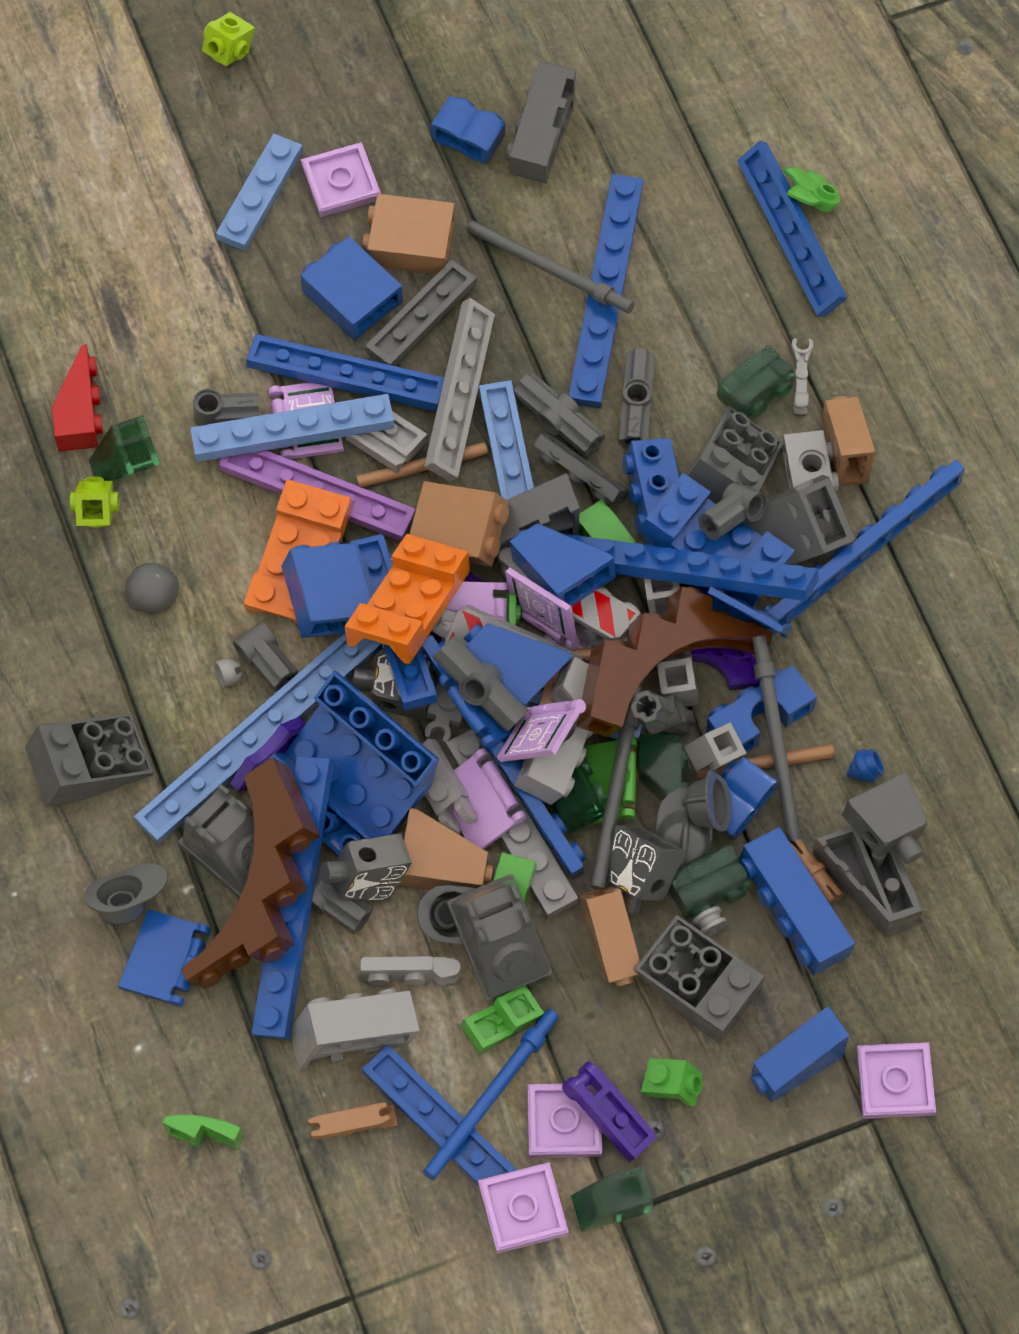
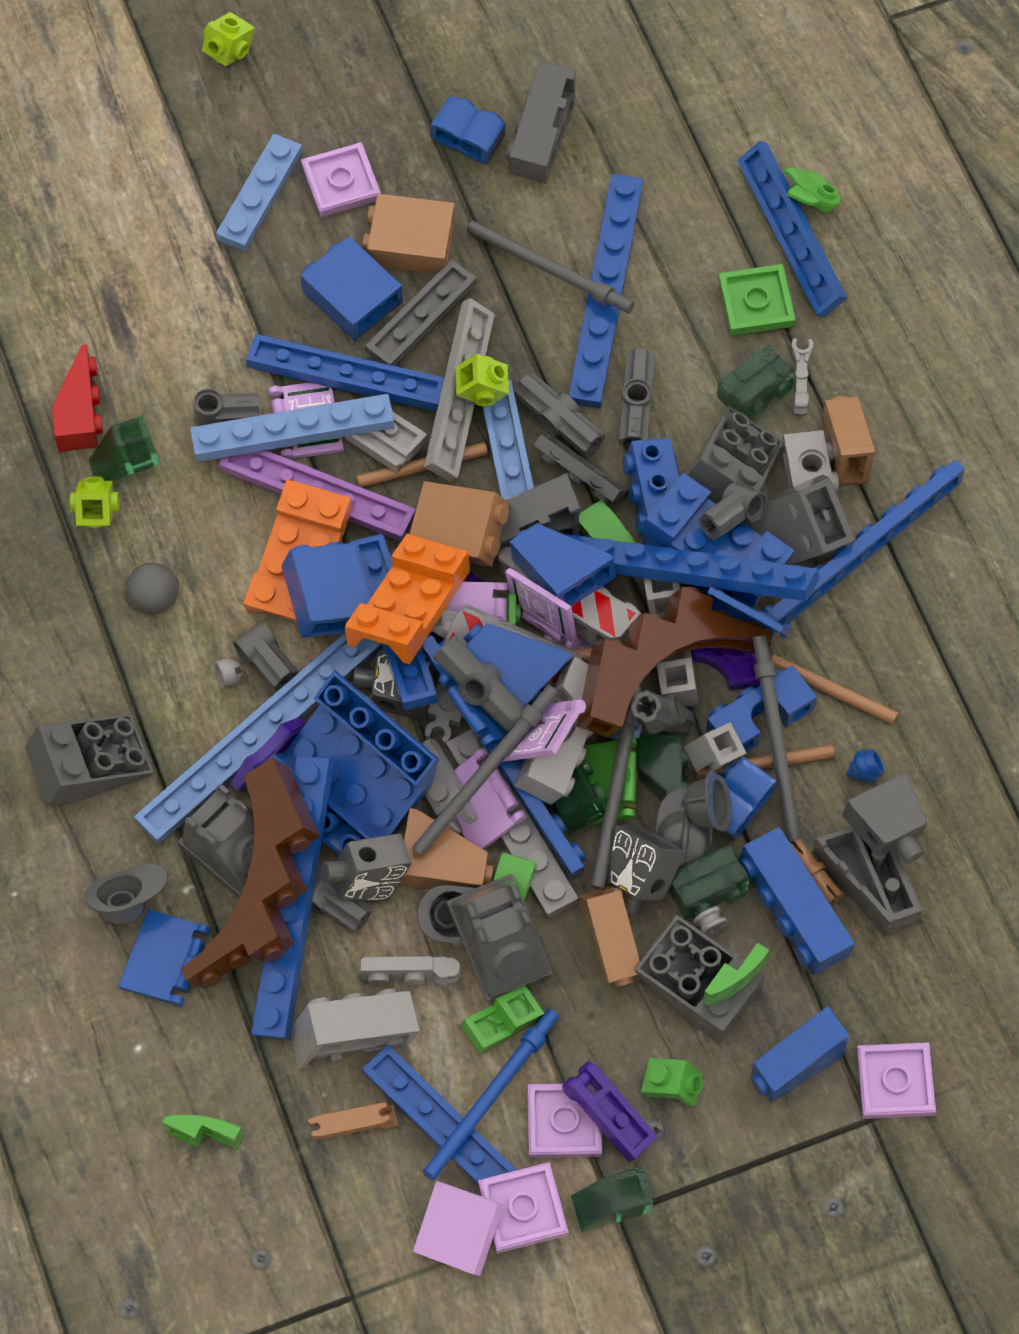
(458, 1228): none -> lavender tile
(482, 380): none -> lime brick
(530, 716): none -> dark grey bar
(730, 981): none -> bright green slope
(756, 299): none -> bright green plate
(839, 692): none -> medium nougat bar

